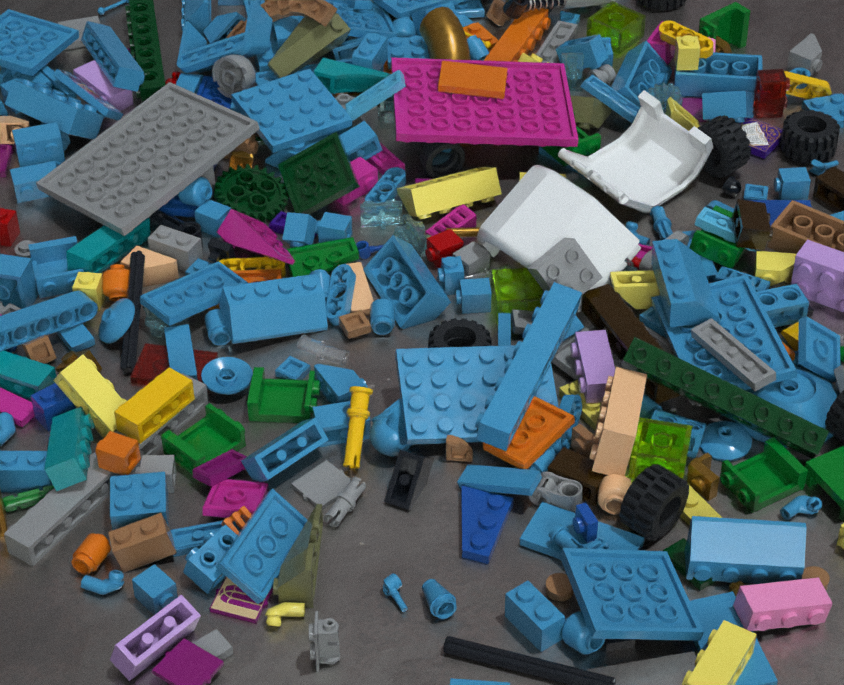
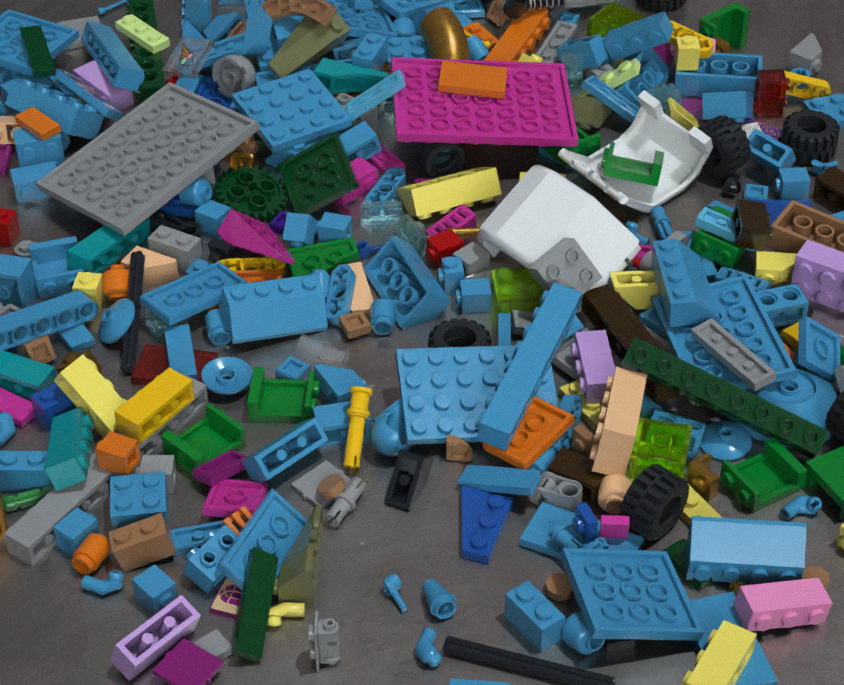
(37, 51): none -> dark green tile
(38, 123): none -> orange tile
(74, 529): none -> dark azure brick
(142, 33): none -> yellowish green plate
(188, 57): none -> clear tile
(255, 605): none -> dark green tile
(331, 486): none -> medium nougat tile
(425, 650): none -> dark azure arm
(614, 526): none -> dark pink tile
(623, 73): none -> yellowish green plate
(632, 169): none -> green panel
(638, 36): none -> dark azure brick
(770, 152): none -> dark azure brick

